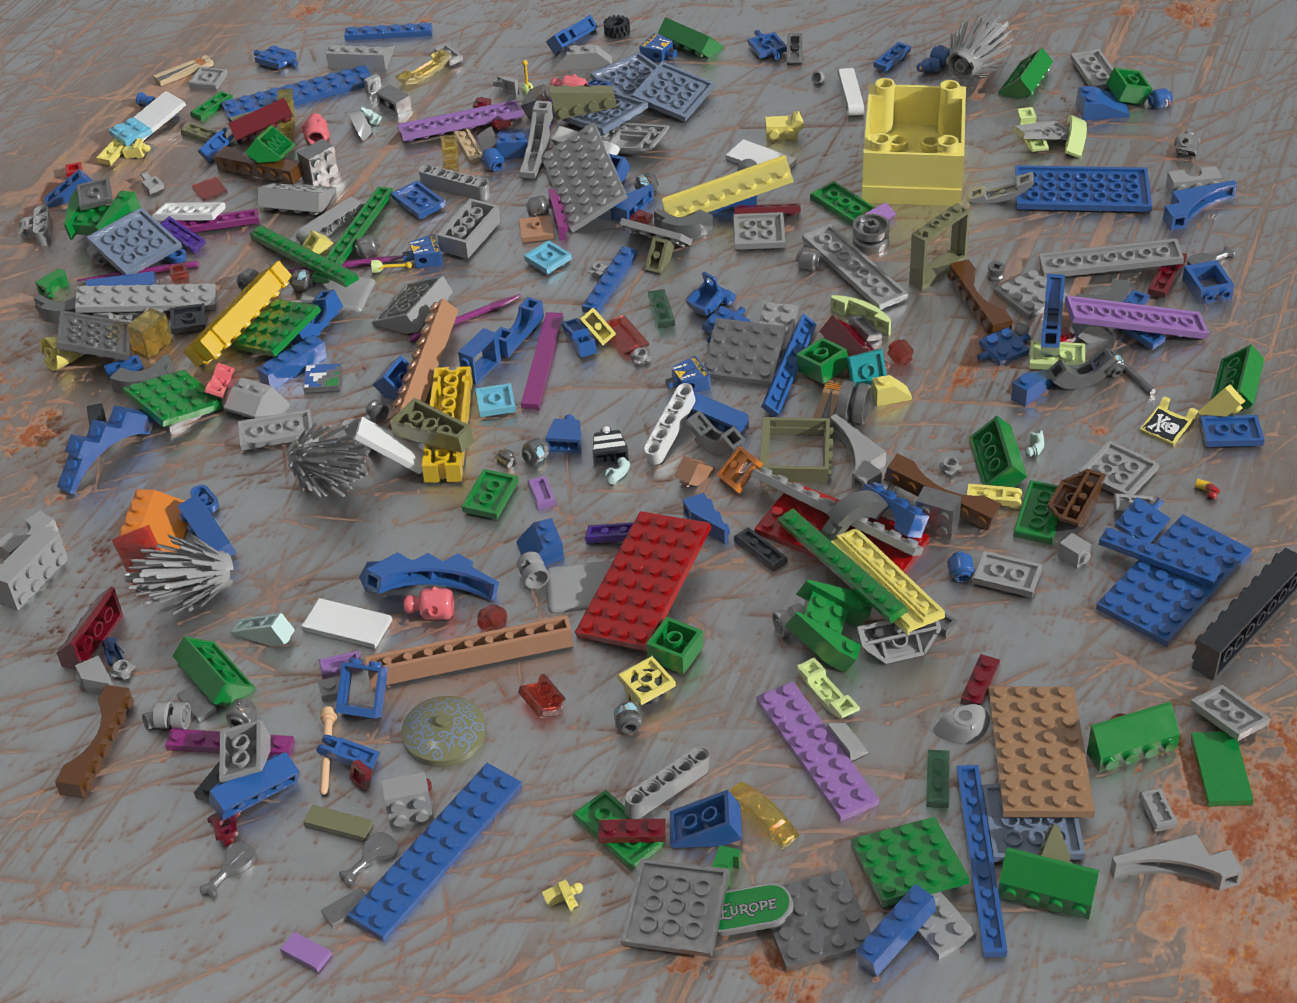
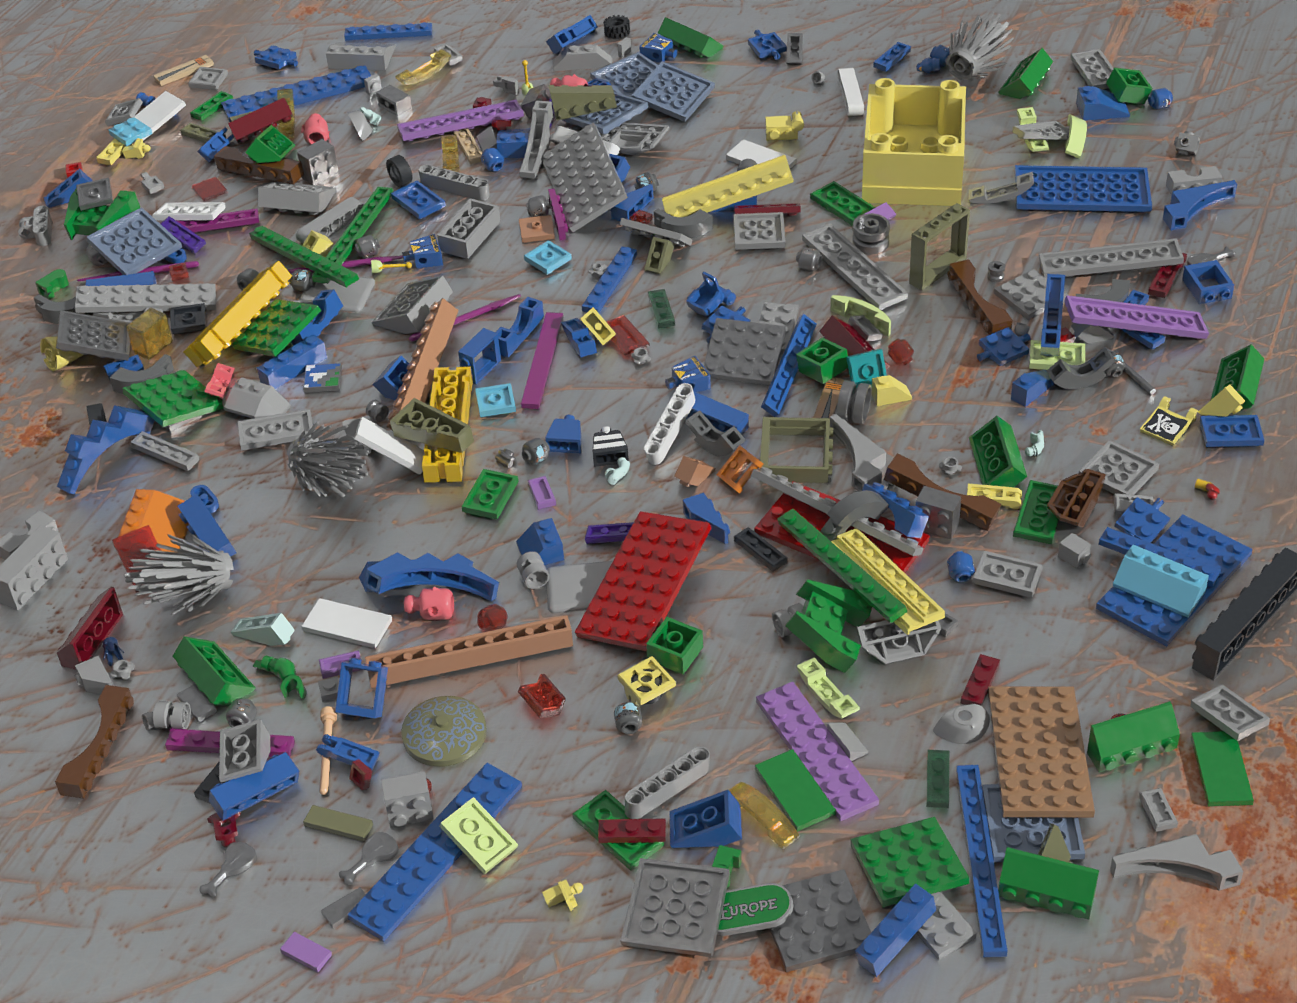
(123, 111): none -> light grey tile
(165, 451): none -> light grey plate
(285, 671): none -> green piece
(399, 170): none -> black tyre
(478, 835): none -> yellowish green plate
(624, 47): none -> light grey tile
(795, 790): none -> green tile
(1161, 581): none -> medium azure slope

